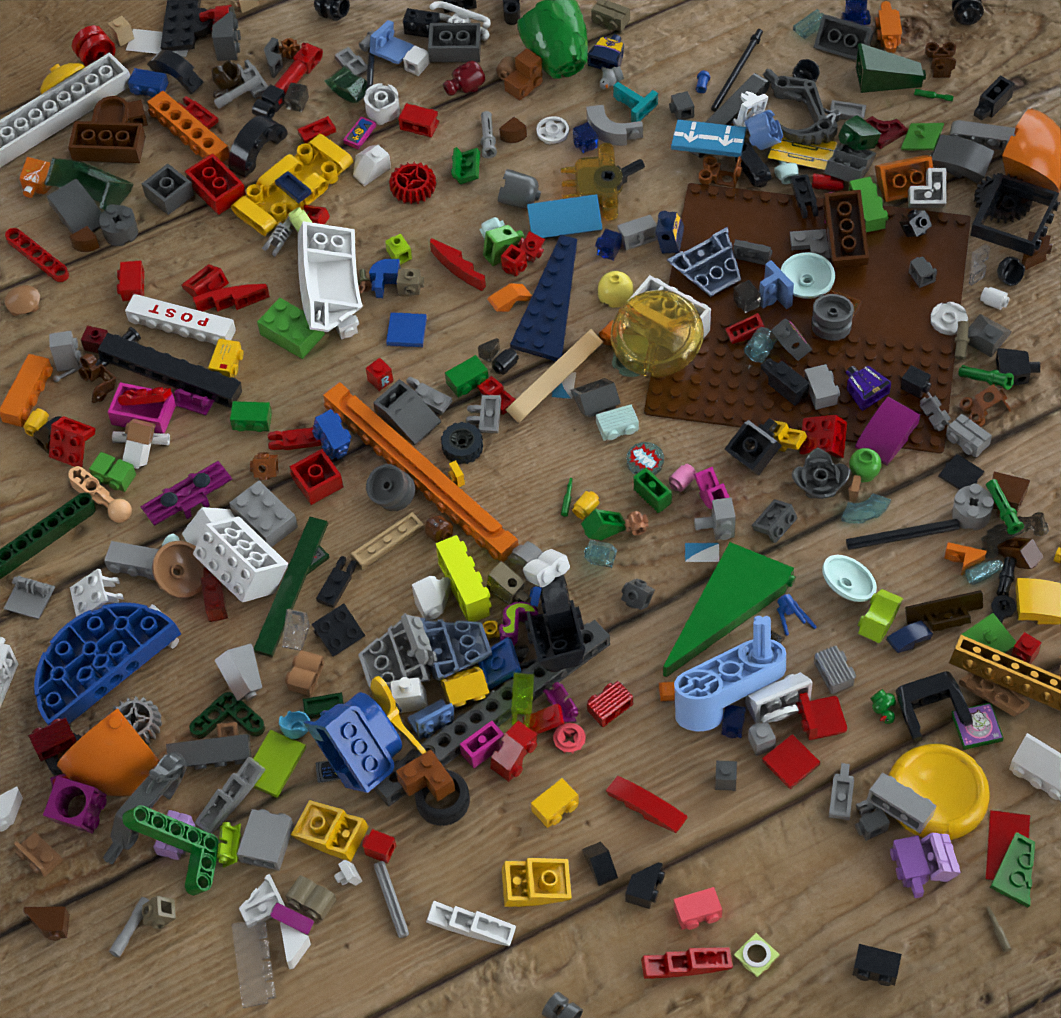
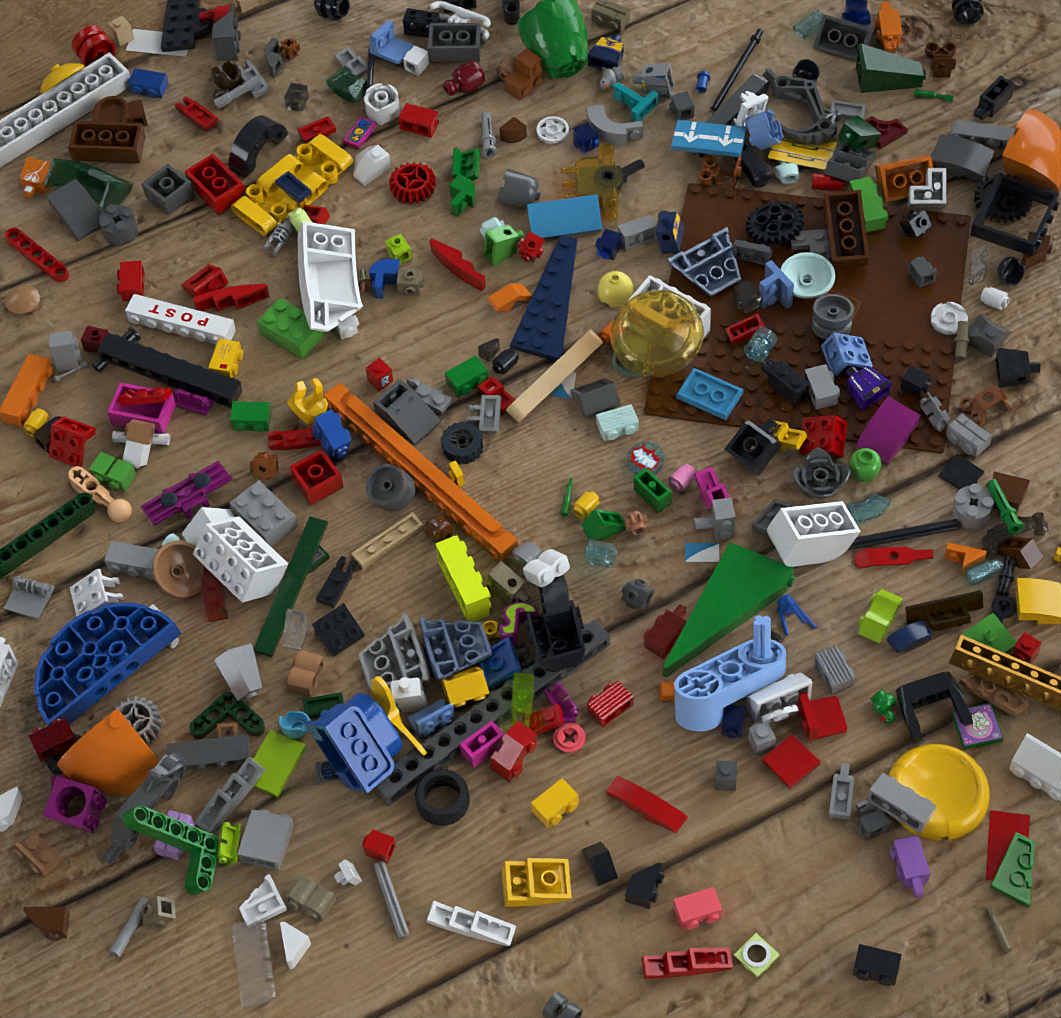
(84, 240): reddish brown brick -> none
(92, 372): reddish brown piece -> none
(178, 67): black arch -> none
(186, 127): orange brick -> none
(273, 96): piece -> none
(291, 918): magenta slope -> none
(308, 407): none -> yellow piece
(330, 830): yellow slope -> none
(365, 43): light grey pin -> none
(406, 329): blue tile -> none
(419, 640): light grey hinge -> none
(424, 772): dark orange brick -> none
(431, 596): white slope -> none
(464, 194): none -> green brick
(514, 260): red brick -> none
(535, 595): blue tile -> none
(656, 78): none -> light grey torso
(665, 632): none -> clear red hinge
(709, 394): none -> dark azure tile
(775, 223): none -> black gear
(788, 335): dark grey torso -> none
(804, 194): black hinge -> none
(812, 533): none -> white brick
(843, 351): none -> medium blue bracket
(849, 578): light aqua dish -> none
(854, 488): medium nougat tile -> none
(881, 556): none -> red piece
(922, 136): bright green piece -> none
(940, 857): lavender brick -> none
(990, 377): green pin -> none

